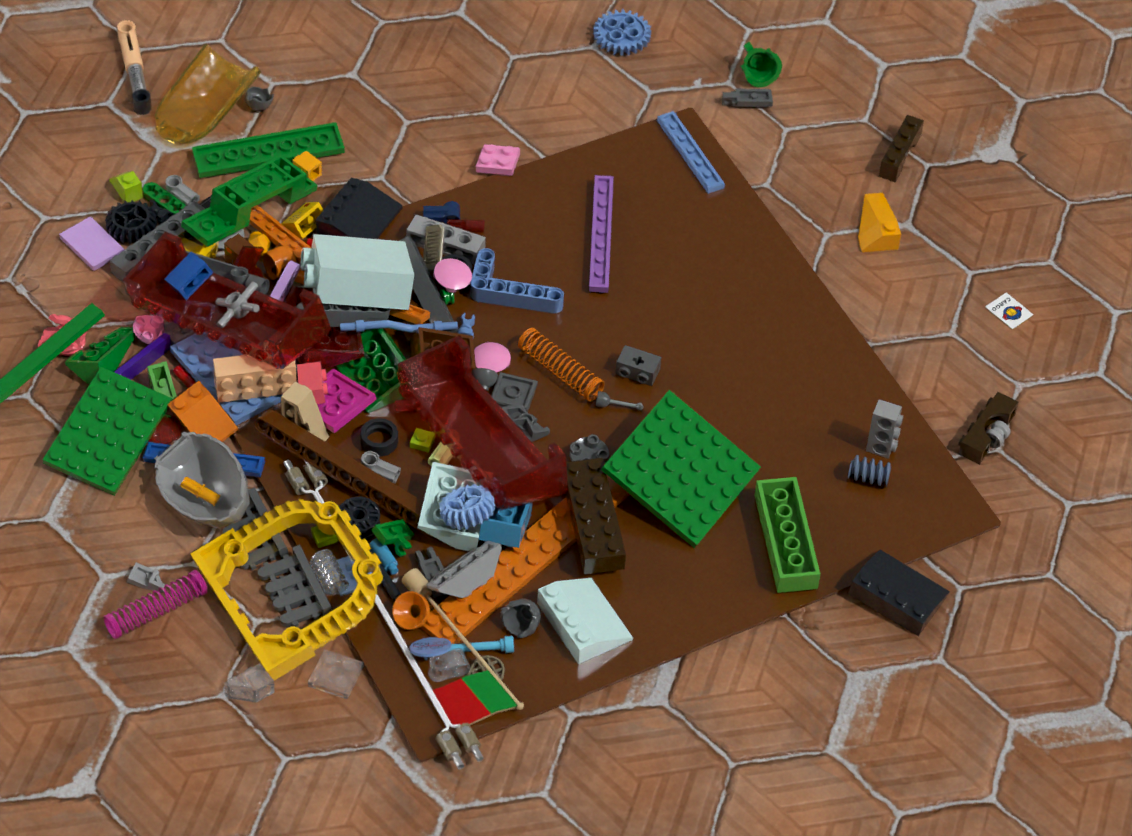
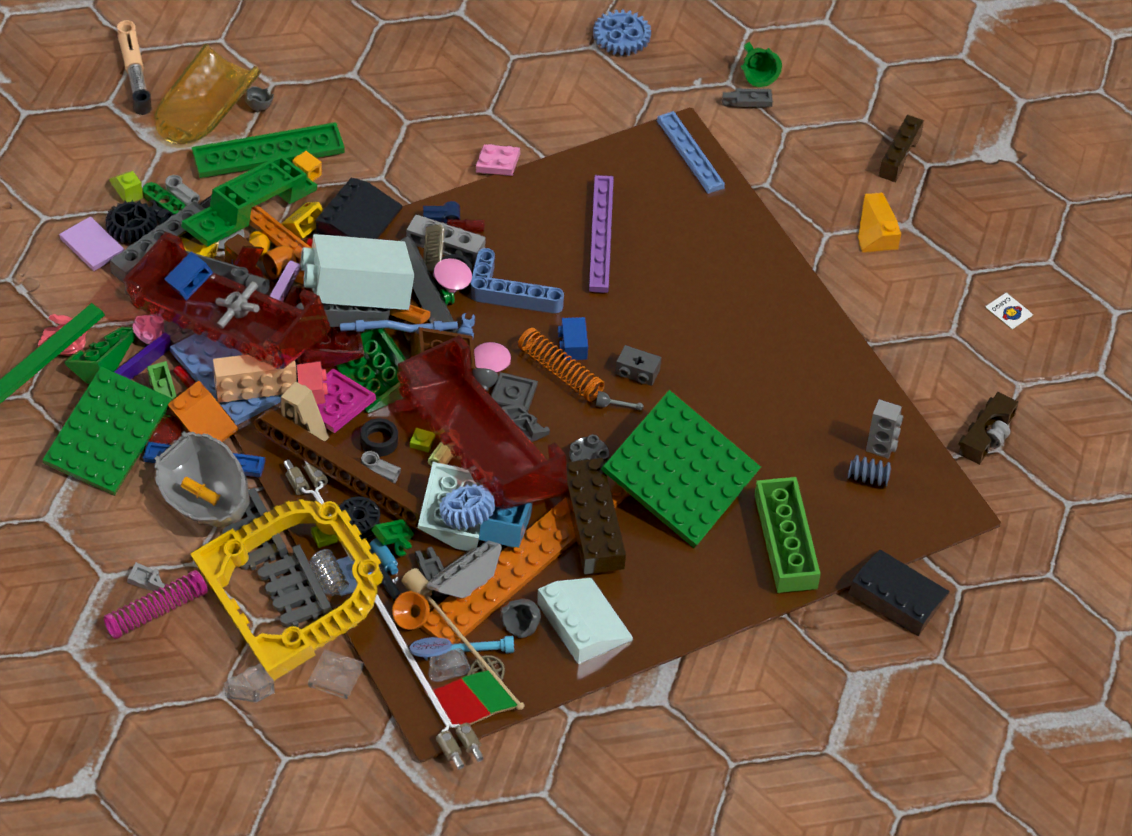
(574, 338): none -> blue brick

